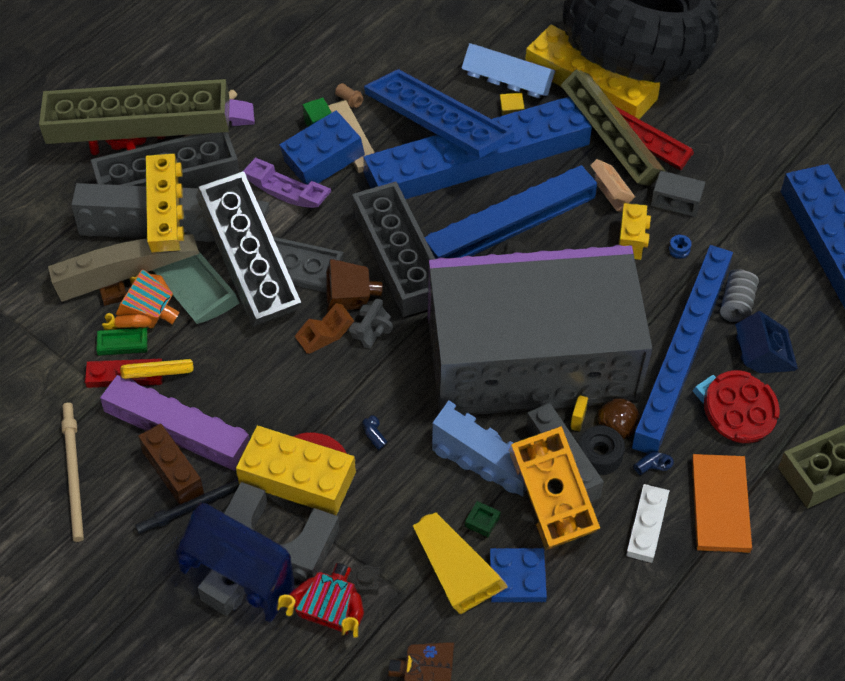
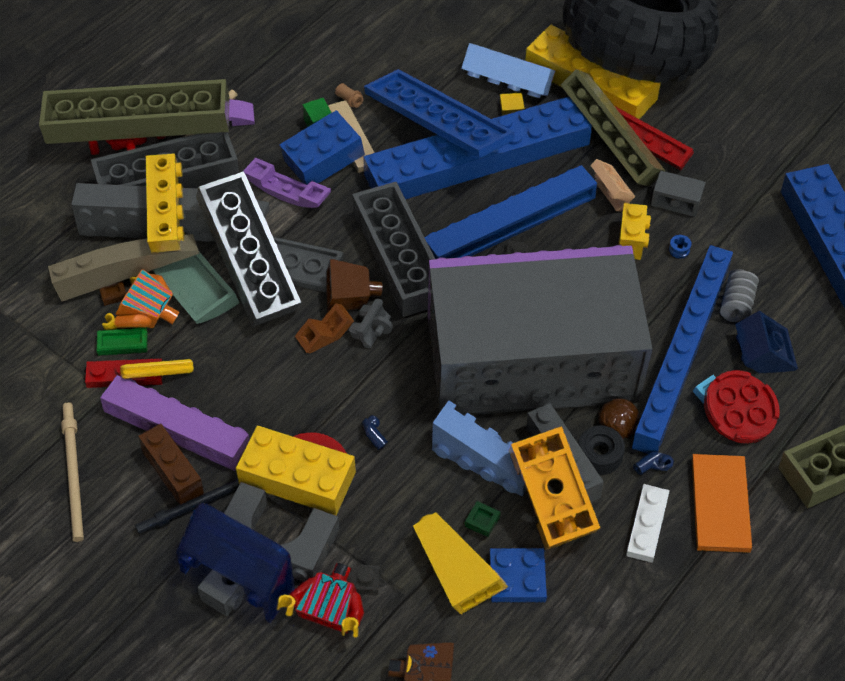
(579, 413): yellow tile -> none

